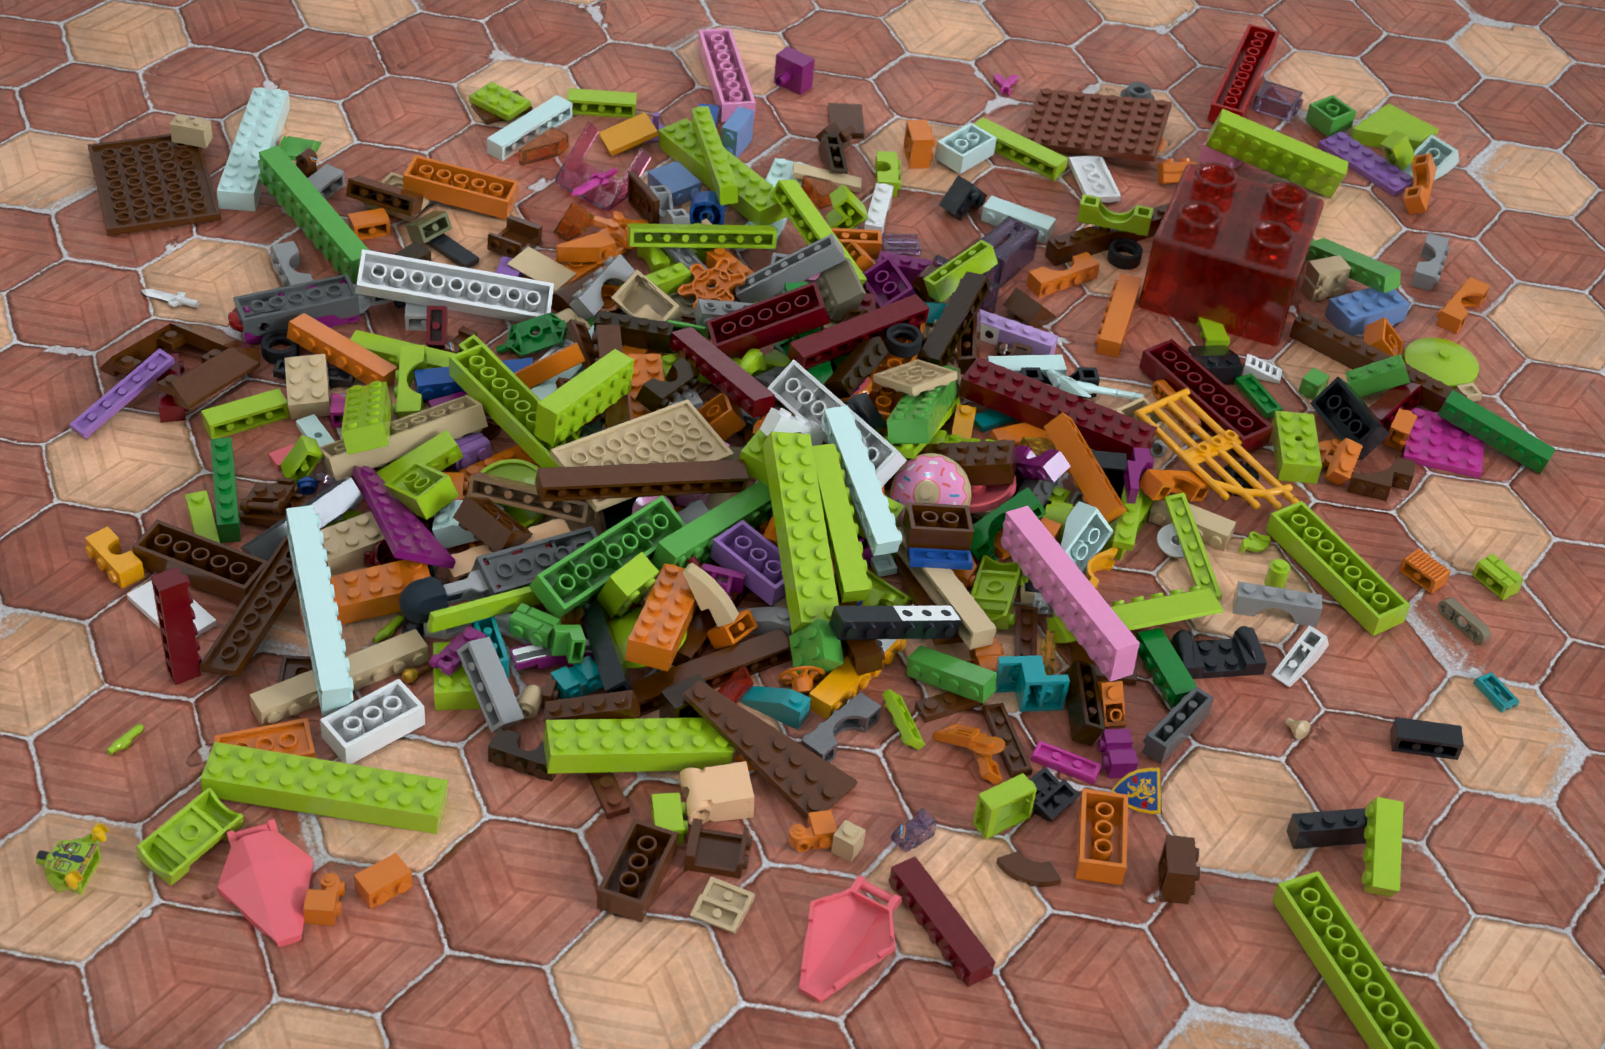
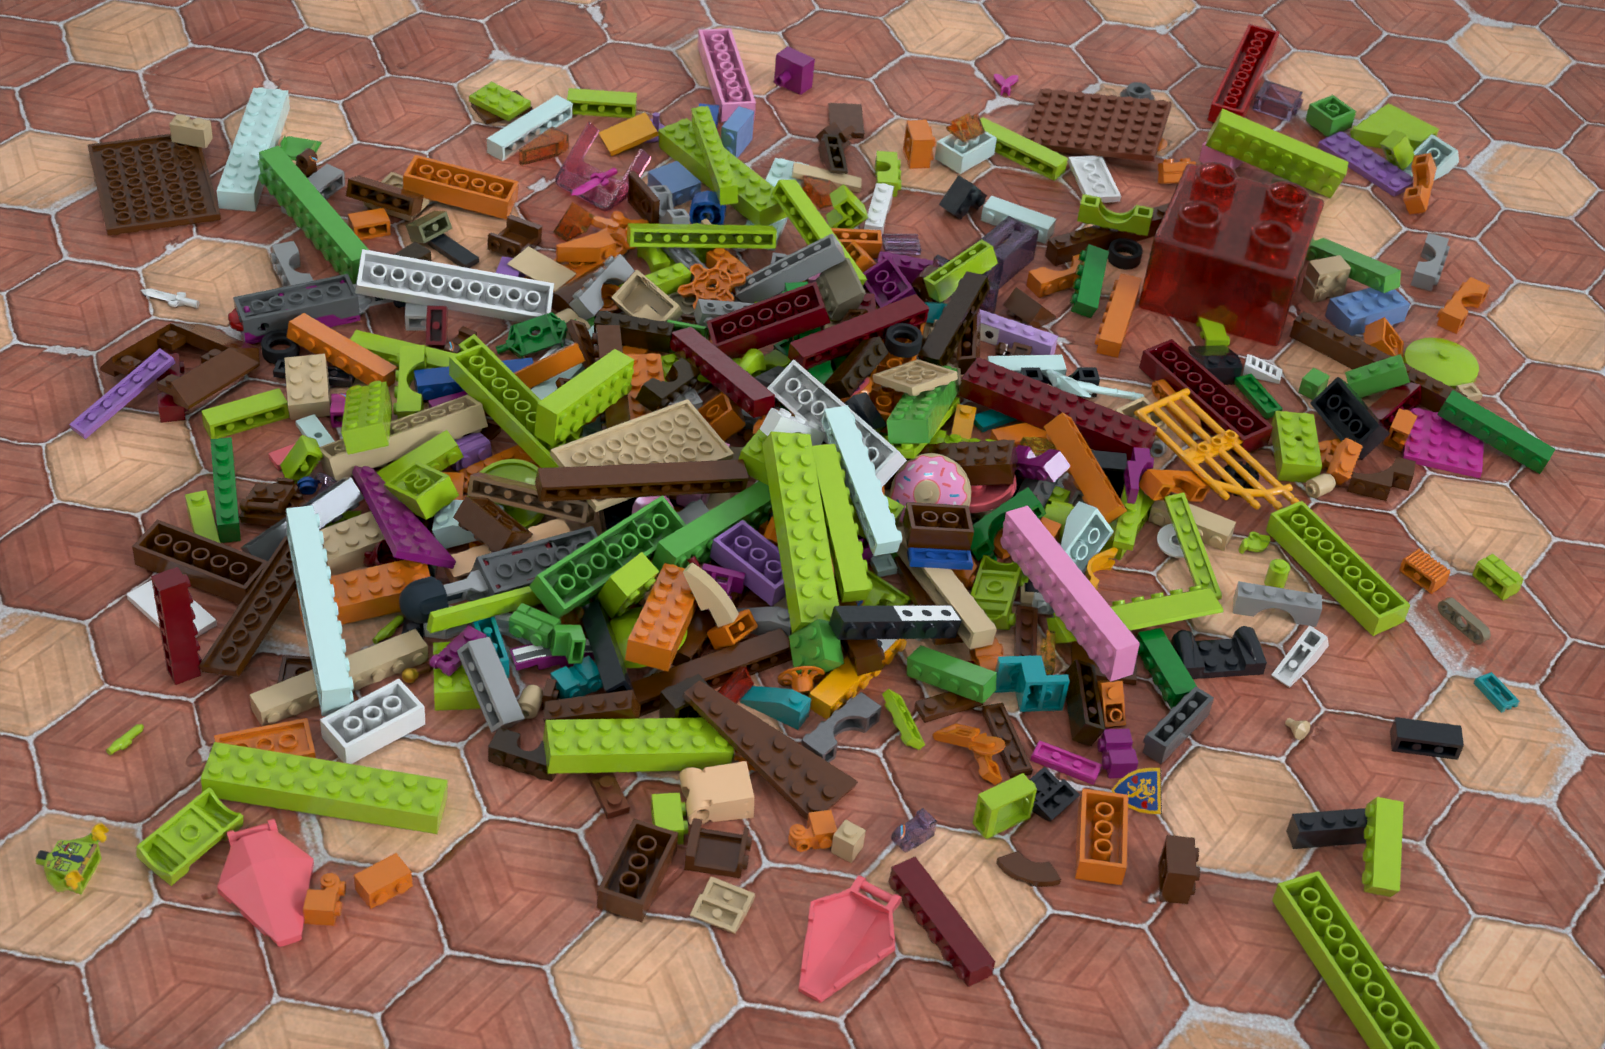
(106, 551): light orange arch -> none
(966, 127): none -> clear orange slope
(1089, 281): none -> green brick
(1320, 485): none -> tan brick

